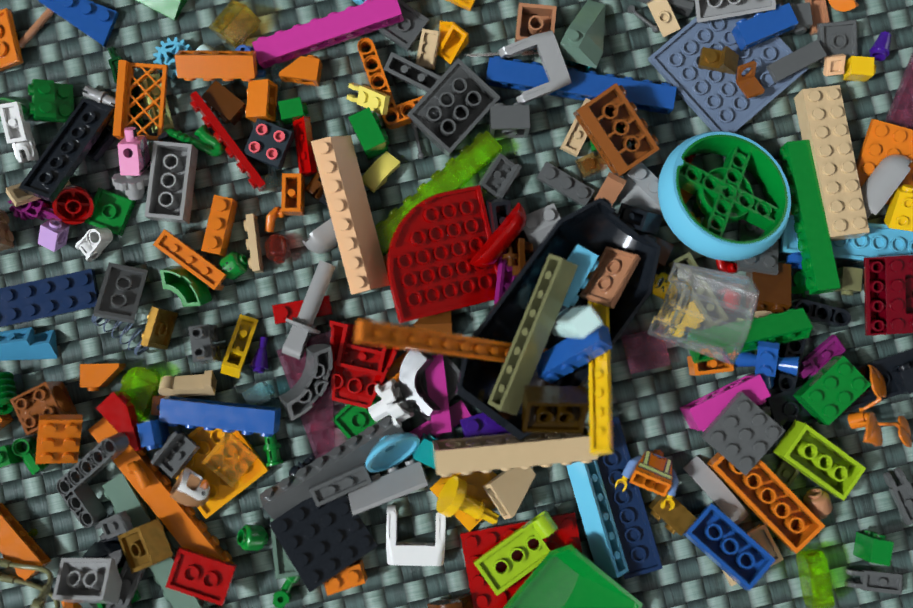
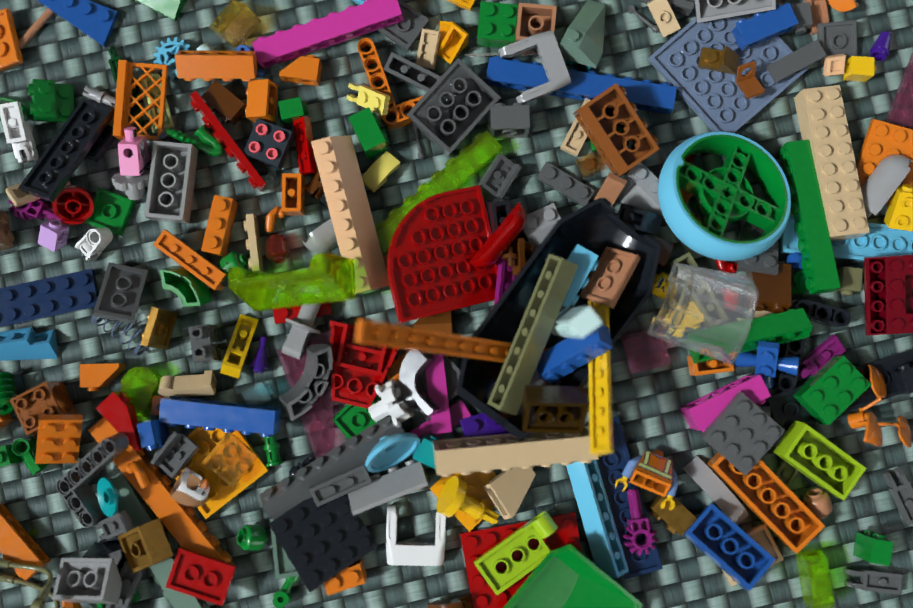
(107, 496): none -> teal dish
(326, 281): none -> clear neon green windscreen
(496, 24): none -> green brick
(638, 524): none -> magenta gear

